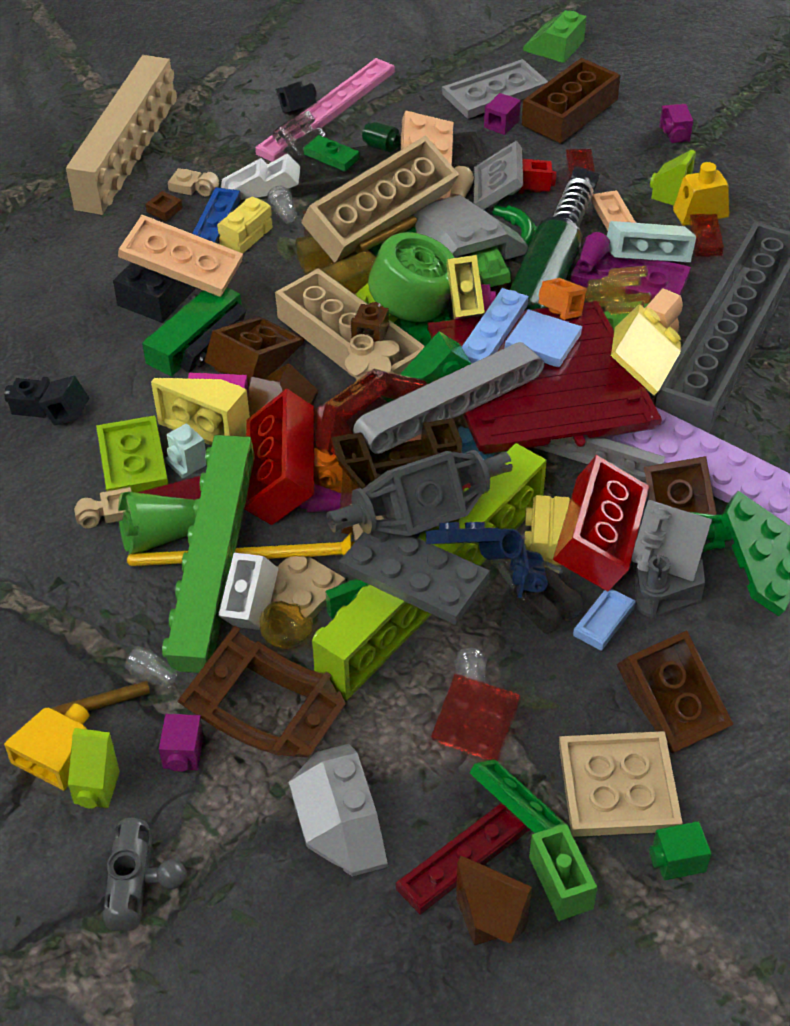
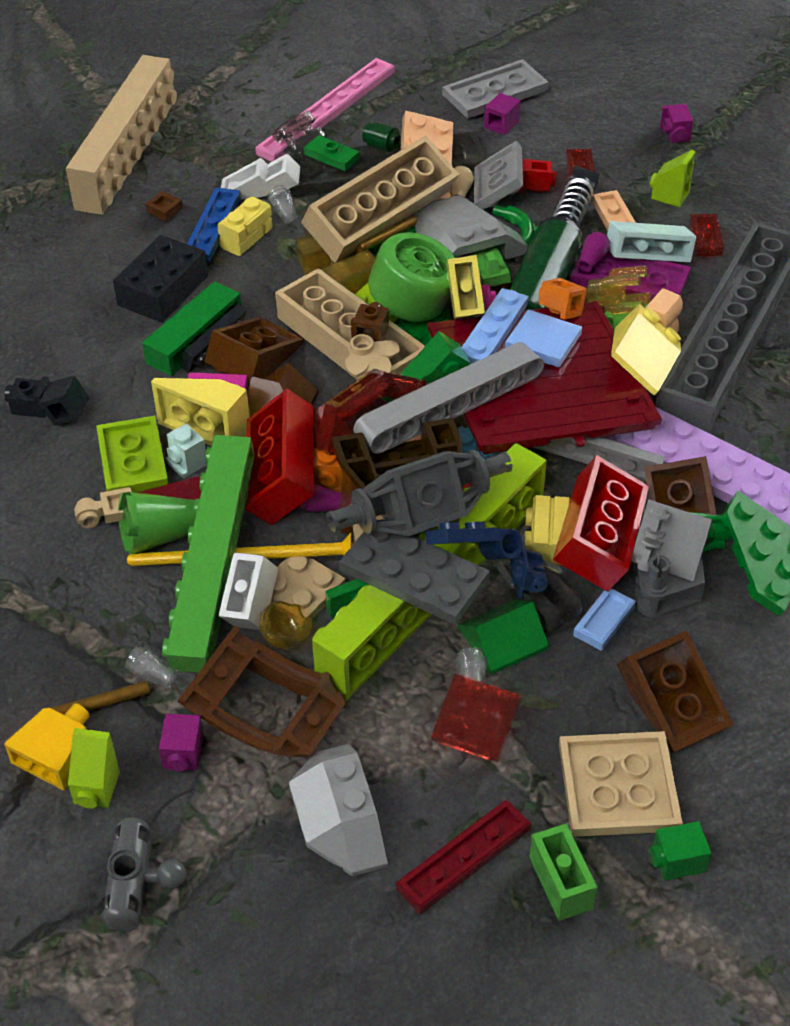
(180, 255): light nougat plate -> none
(188, 181): tan plate -> none
(296, 96): black brick -> none
(491, 902): reddish brown slope -> none
(506, 634): none -> green slope
(515, 796): green tile -> none
(558, 37): bright green slope -> none
(570, 100): reddish brown brick -> none
(702, 194): yellow torso -> none

